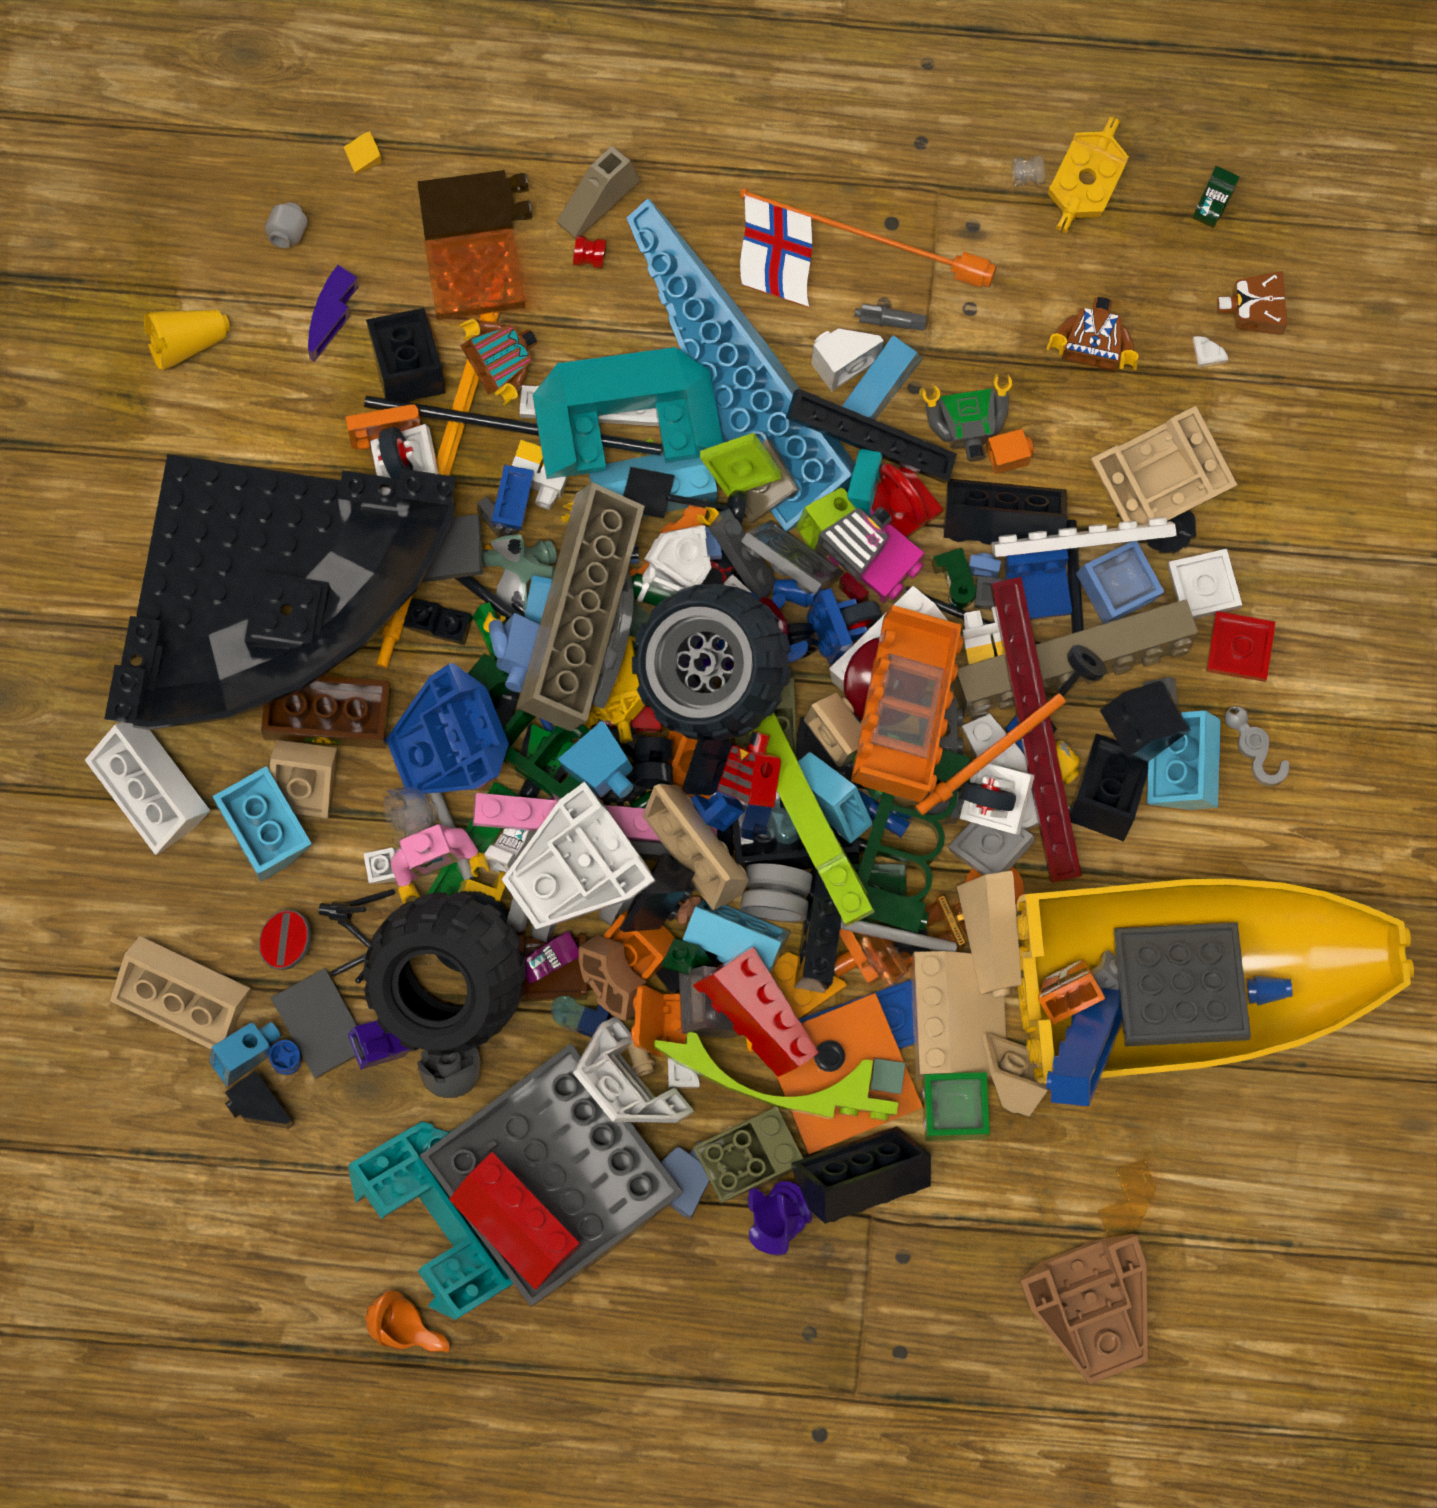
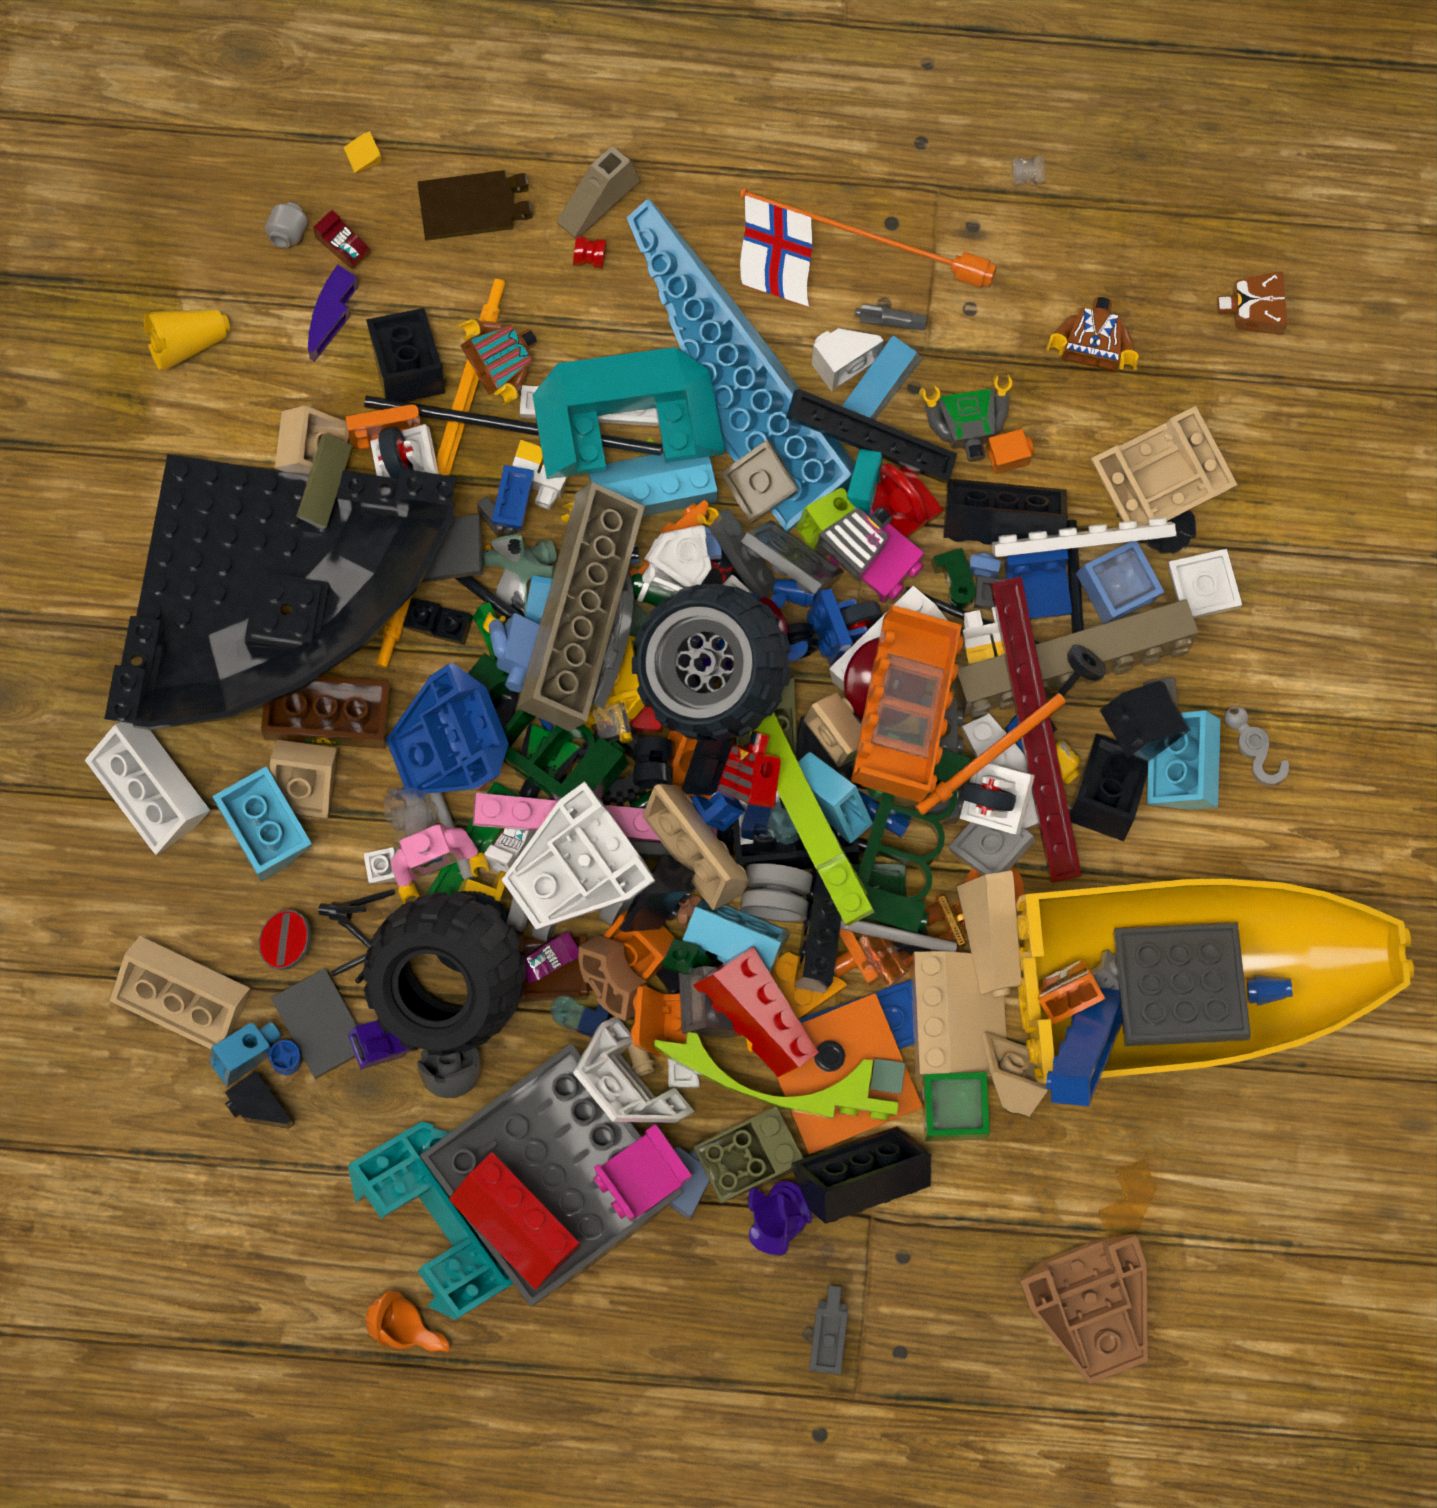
(301, 435): none -> tan slope
(324, 480): none -> olive tile
(340, 240): none -> dark red leg
(474, 274): clear orange plate -> none
(599, 762): dark azure torso -> none
(612, 720): none -> clear tile
(642, 1174): none -> dark pink panel
(654, 488): black piece -> none
(740, 464): lime tile -> none
(829, 1334): none -> dark grey hinge
(853, 588): dark red tile -> none
(1090, 153): yellow plate -> none
(1208, 352): white tile -> none
(1216, 196): dark green leg -> none
(1240, 646): red plate -> none

